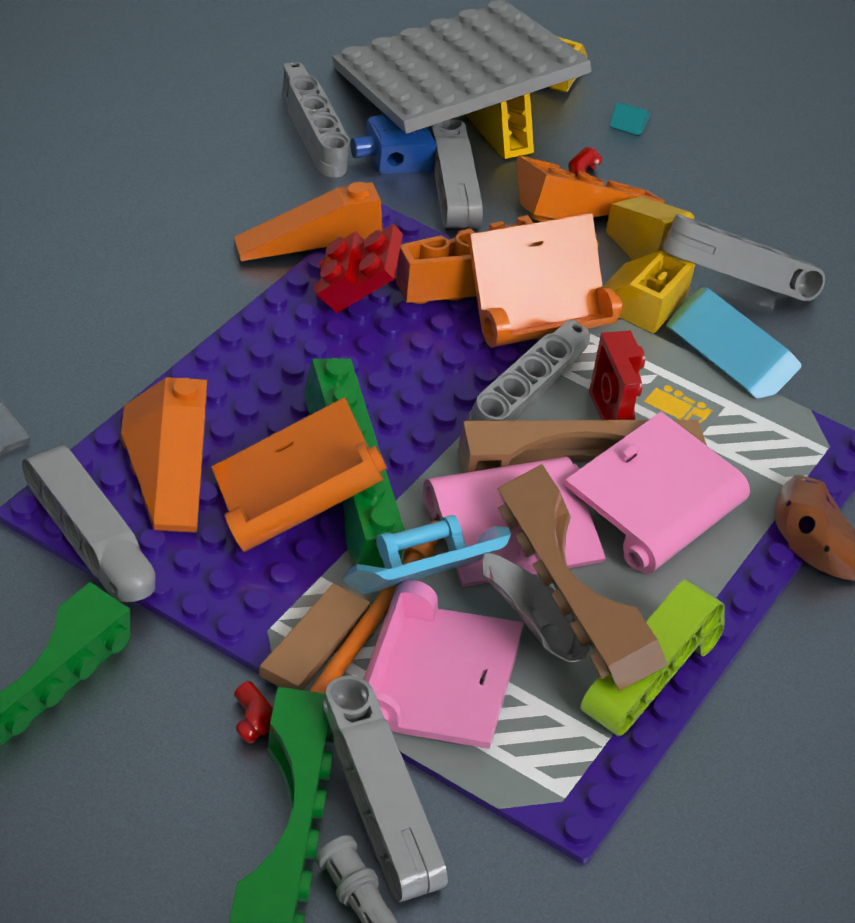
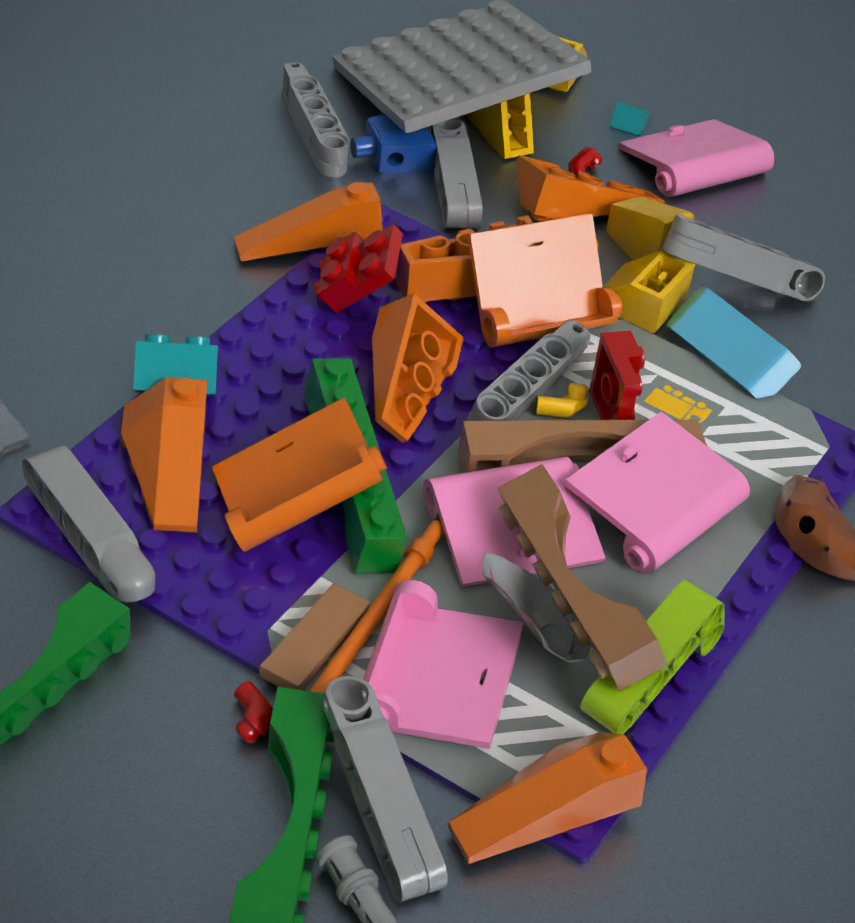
(160, 359): none -> teal slope
(372, 579): medium azure piece -> none
(410, 361): none -> orange wedge
(553, 795): none -> orange wedge
(565, 406): none -> yellow arm
(701, 156): none -> bright pink door

